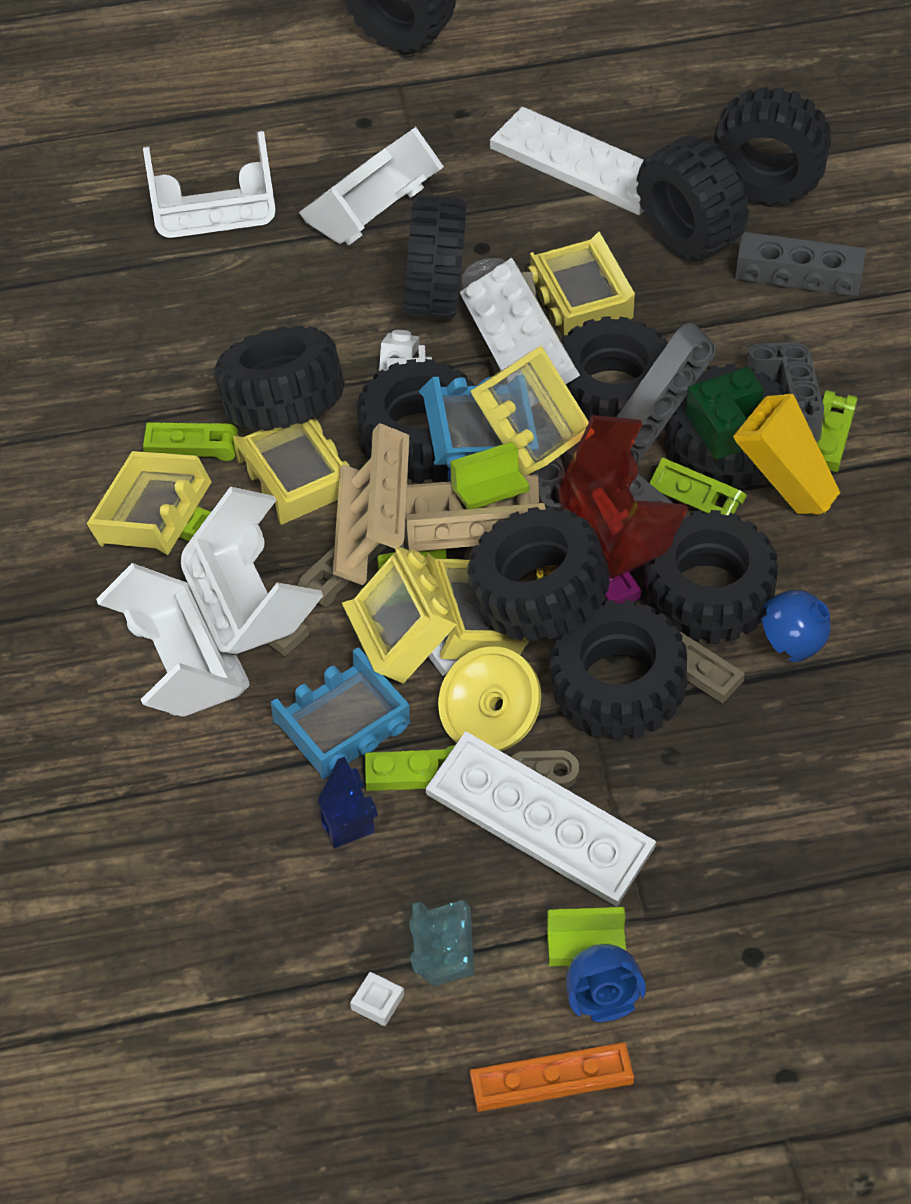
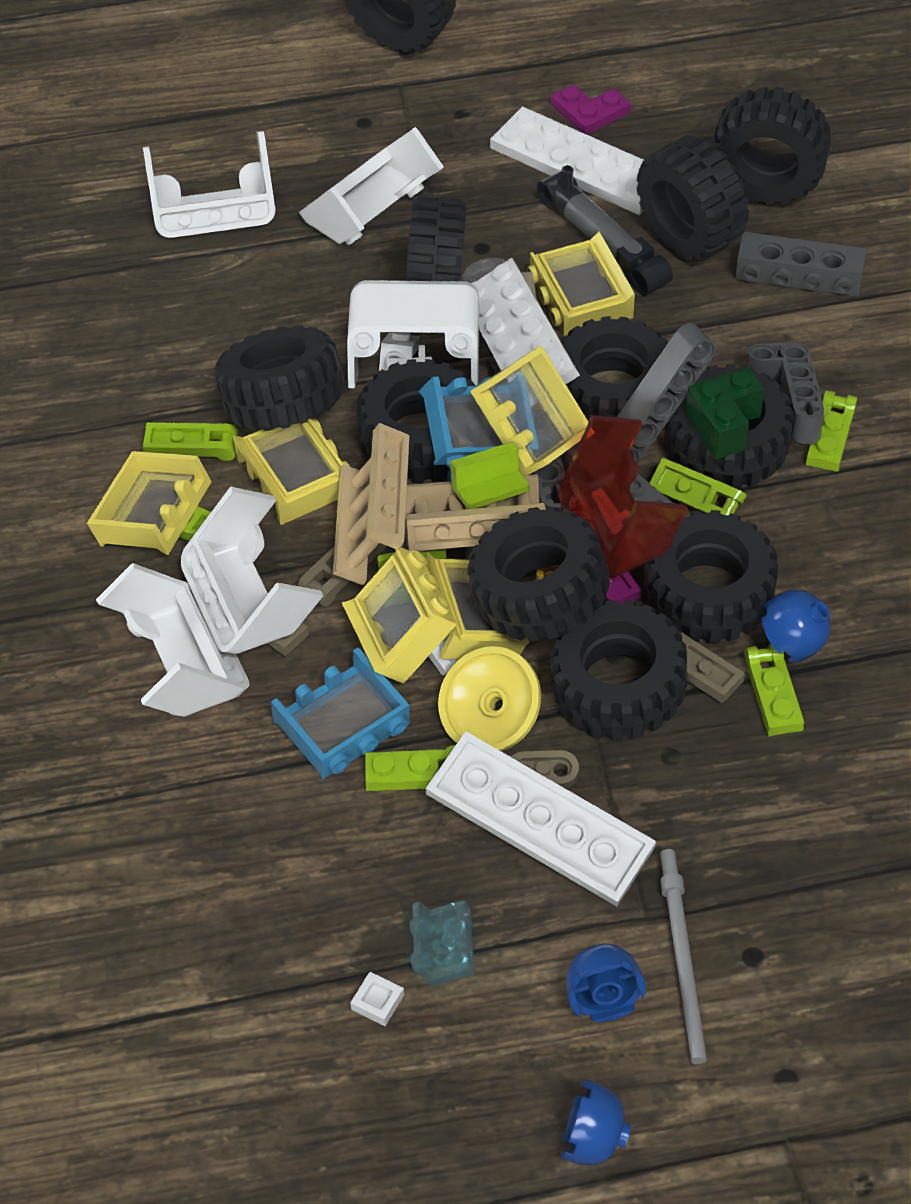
(344, 808): clear blue slope -> none
(413, 307): none -> white windscreen
(551, 1076): orange tile -> none
(577, 929): lime panel -> none
(589, 113): none -> magenta plate
(595, 1125): none -> blue cylinder
(632, 255): none -> black piece
(673, 889): none -> light grey bar
(774, 691): none -> lime plate
(788, 454): yellow slope -> none

